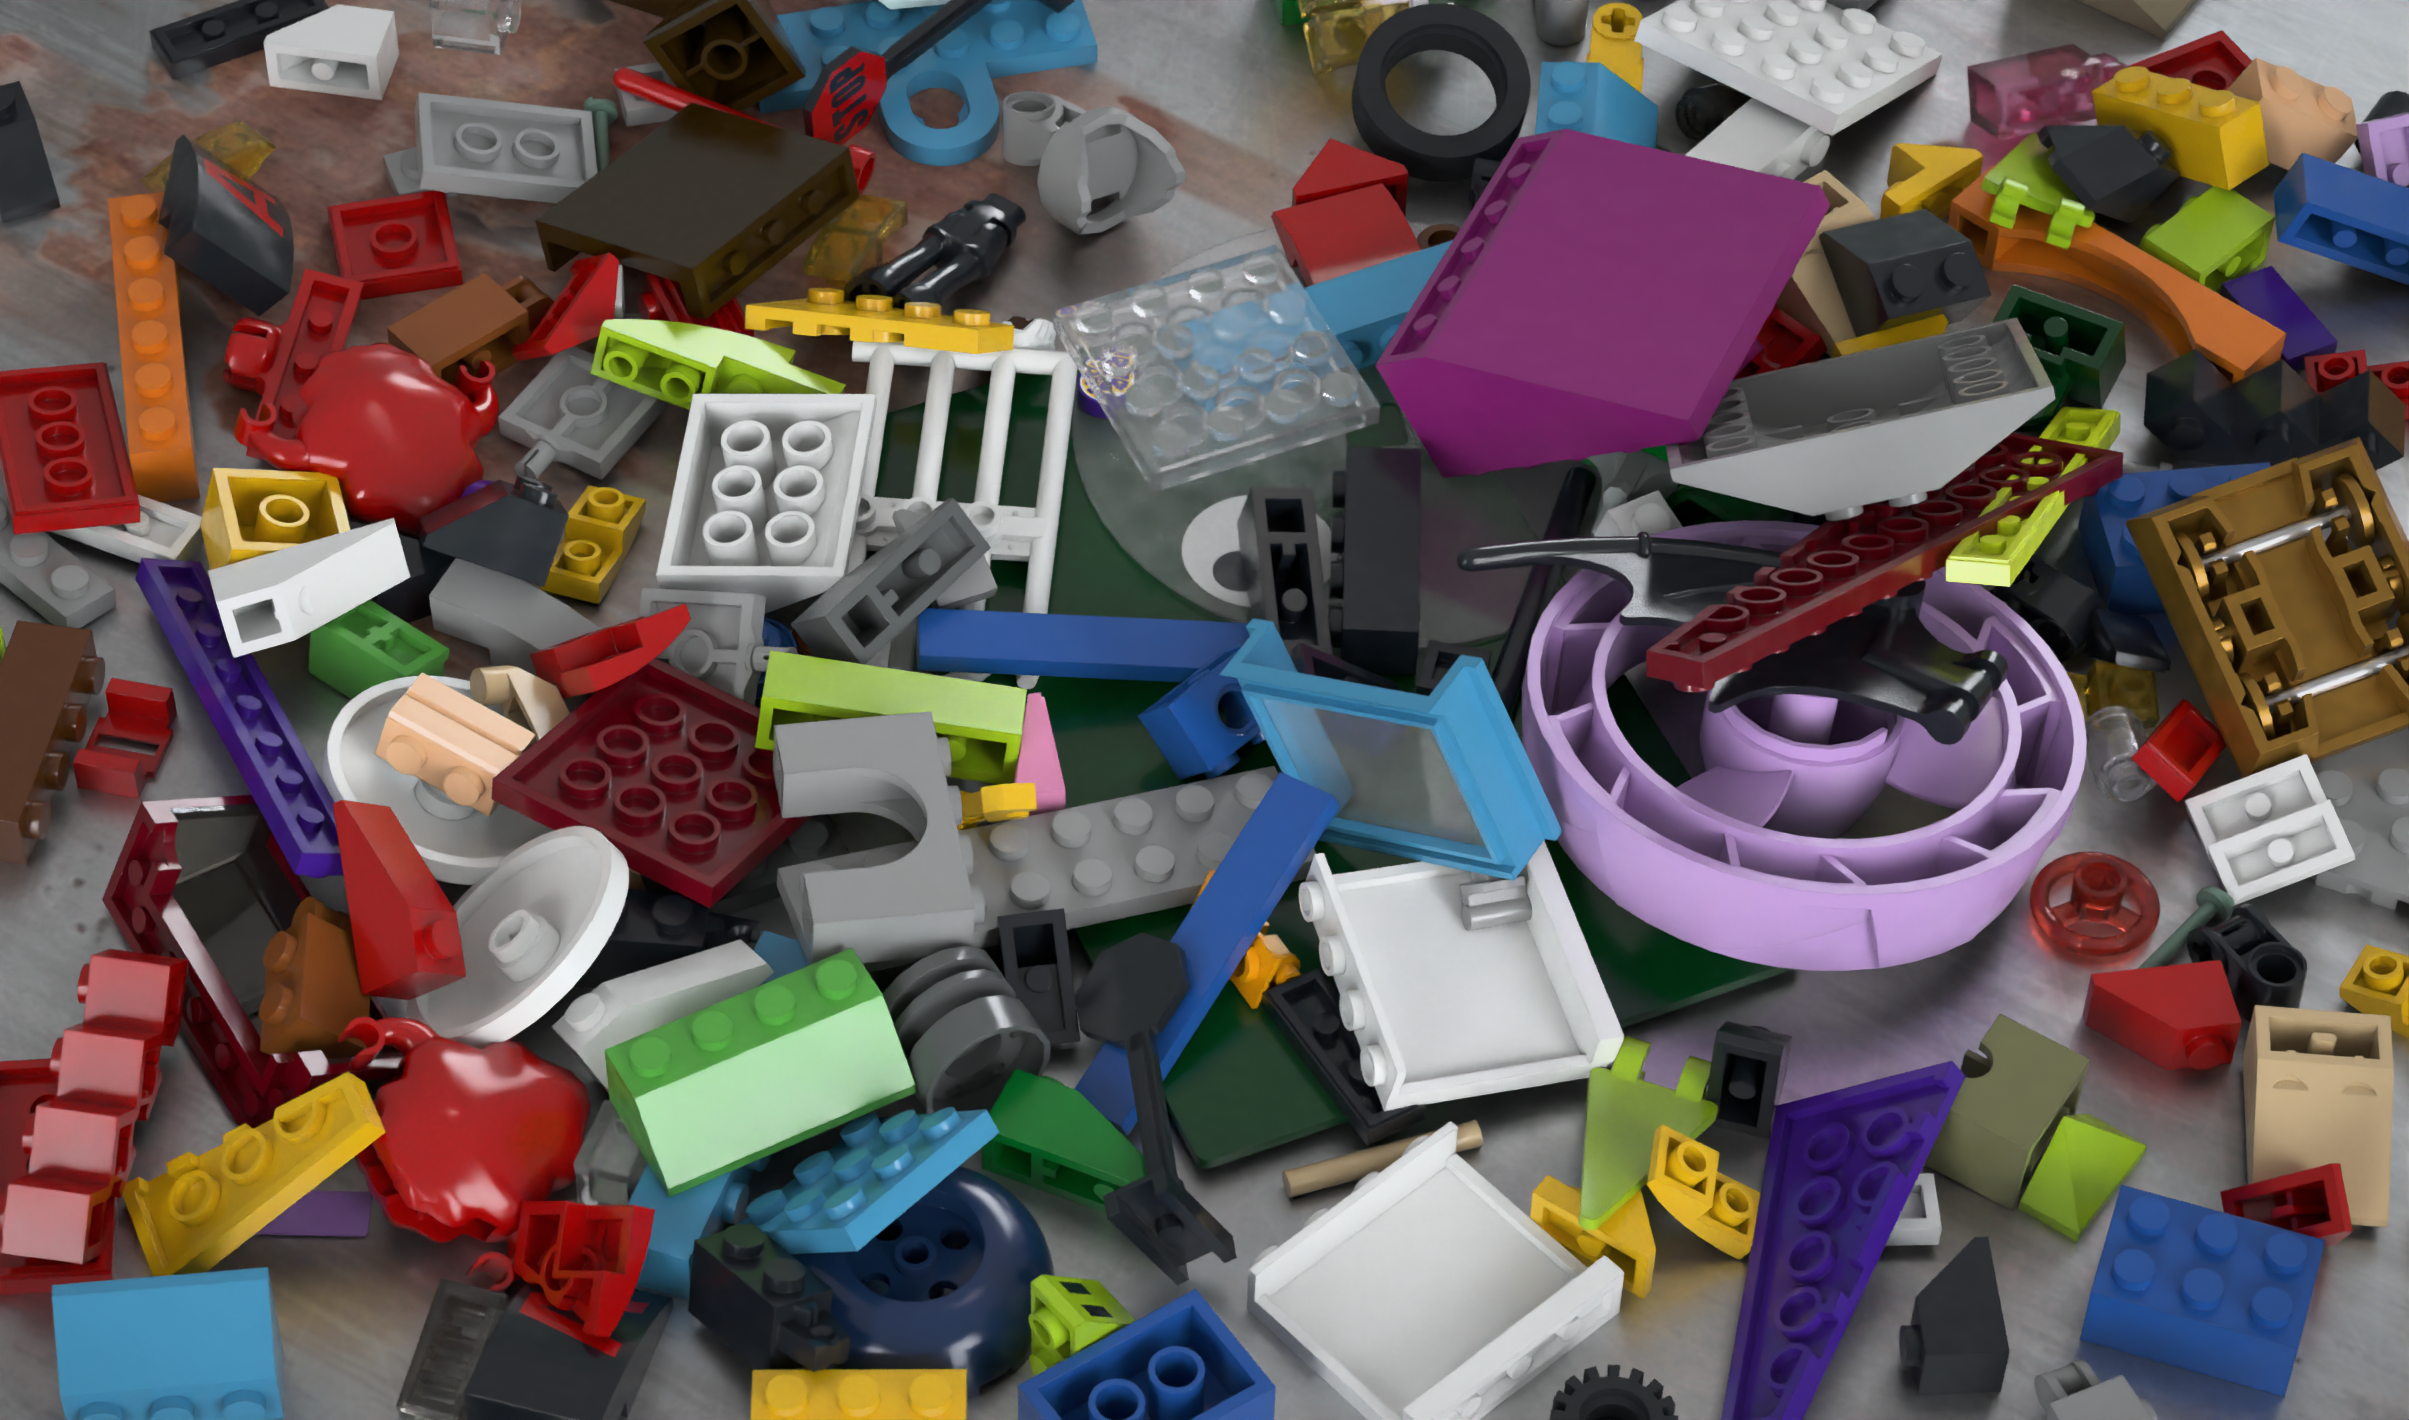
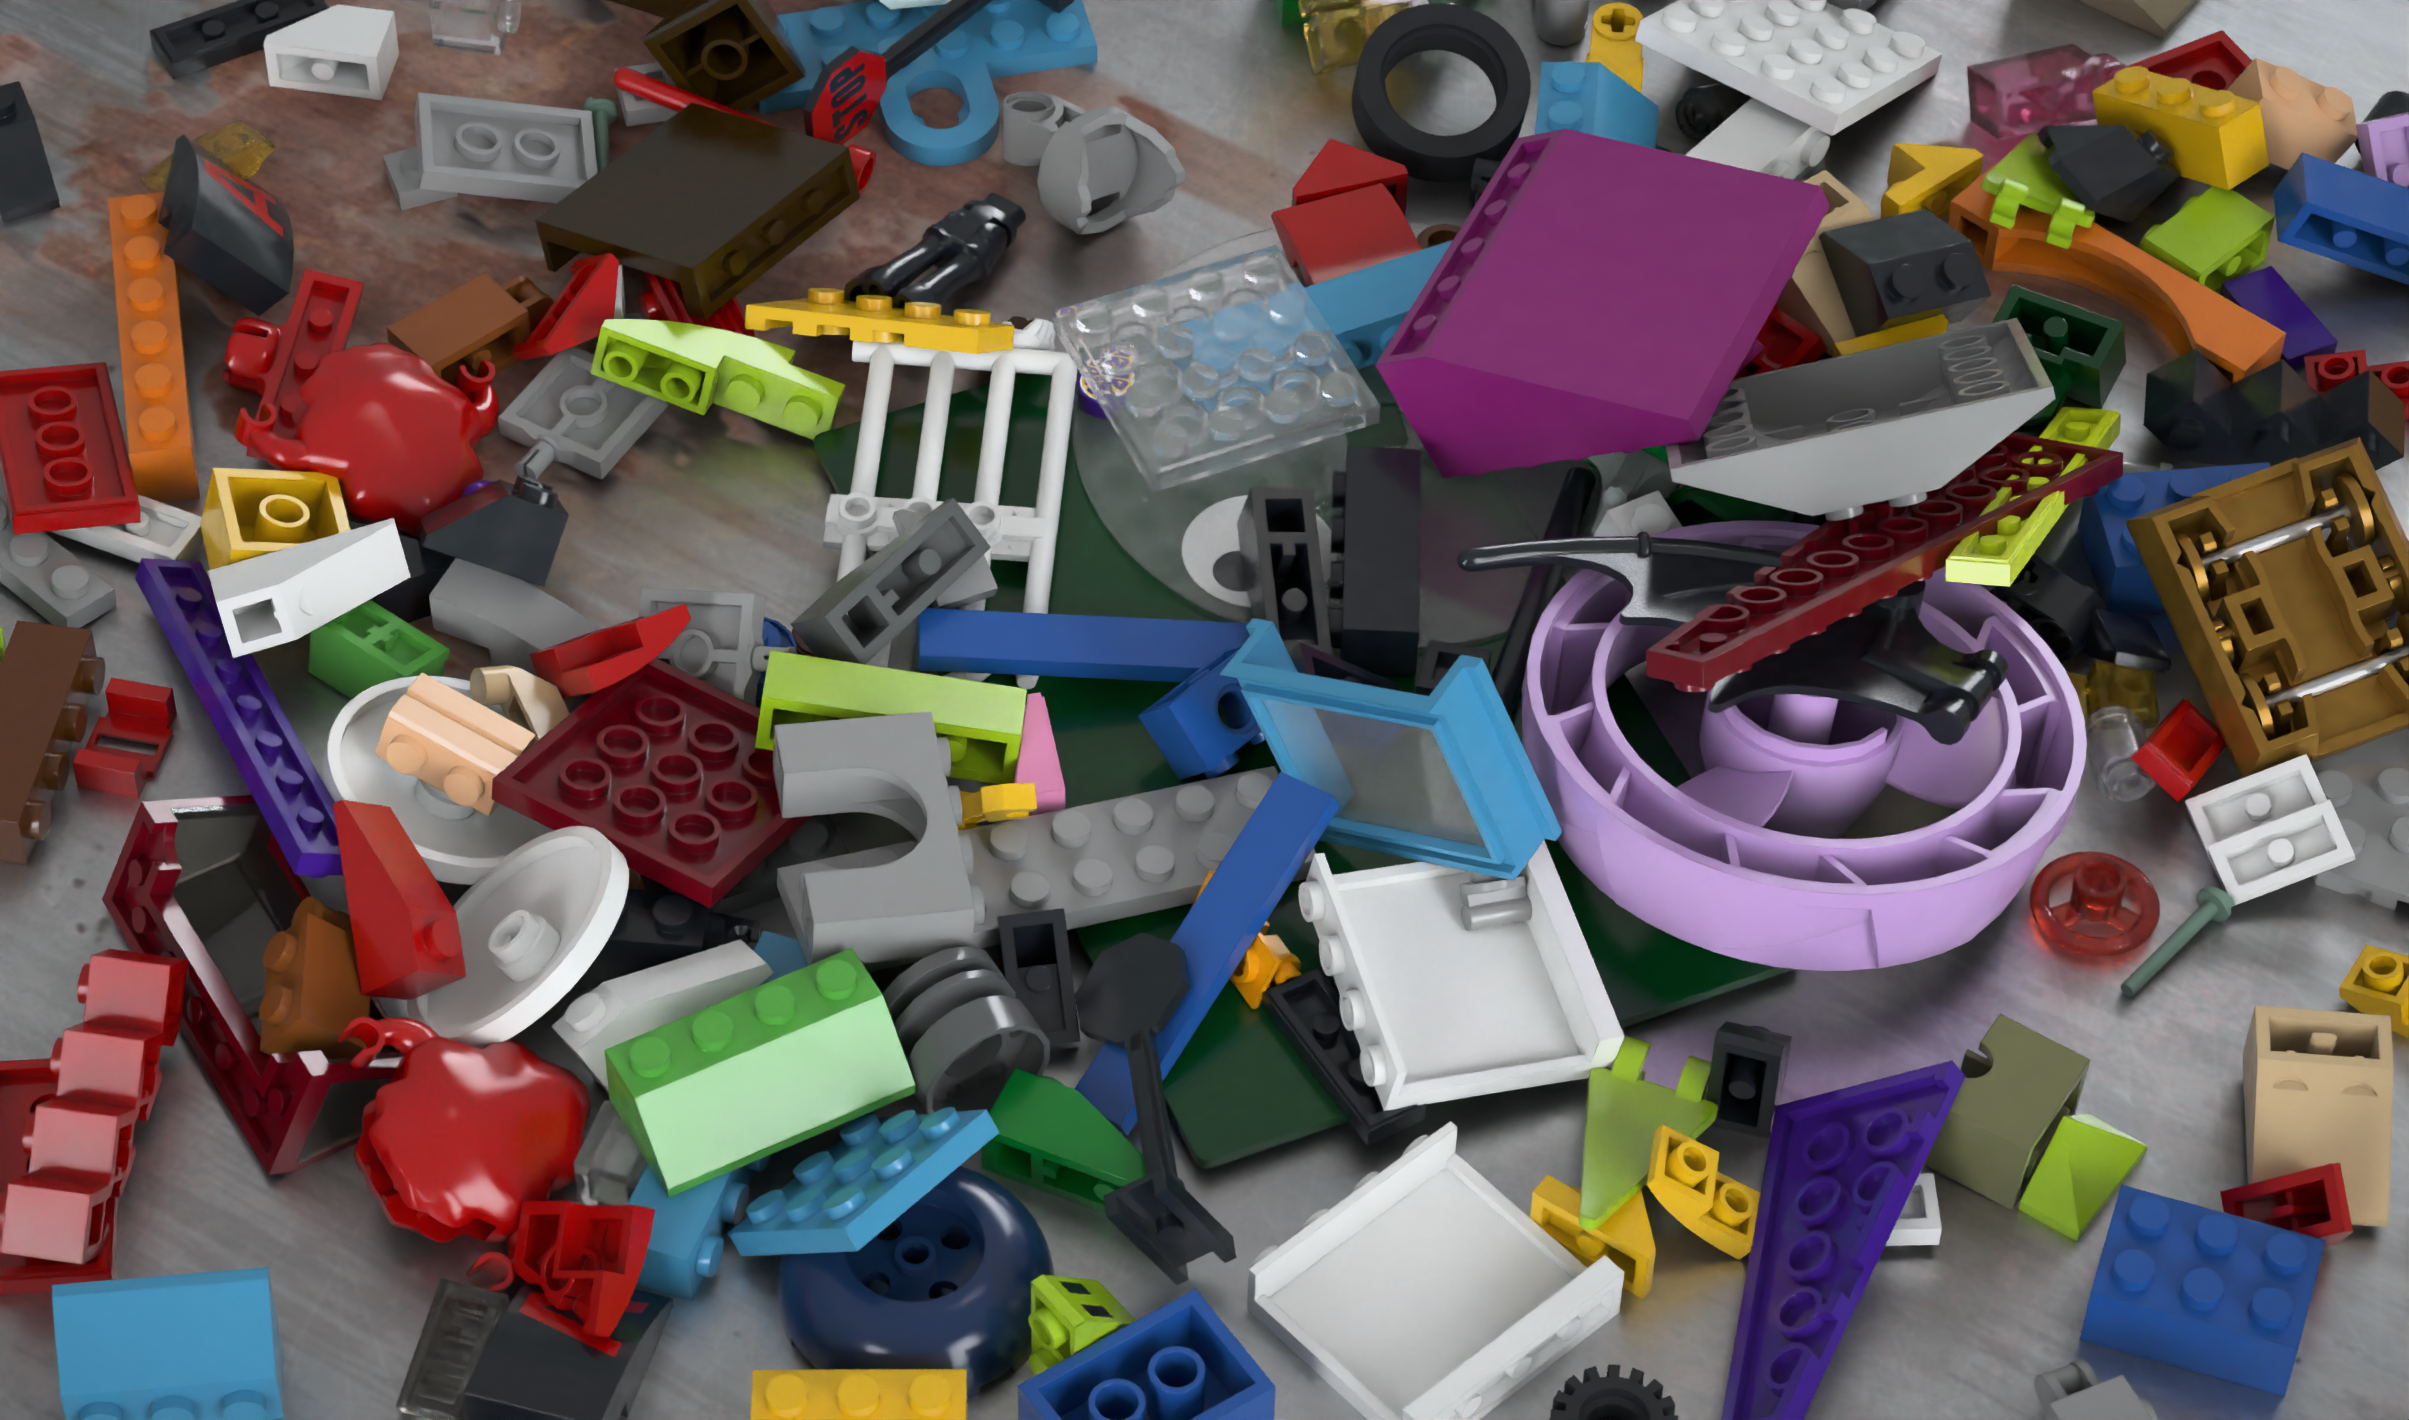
(230, 1193): yellow wing -> none
(324, 1215): medium lavender sticker -> none
(396, 244): red tile -> none
(595, 543): yellow slope -> none
(764, 1302): black hinge -> none
(767, 494): white slope -> none
(855, 239): clear yellow slope -> none
(1360, 1163): tan bar -> none
(1958, 1328): black slope -> none
(2167, 1013): red slope -> none
(2255, 958): black piece -> none

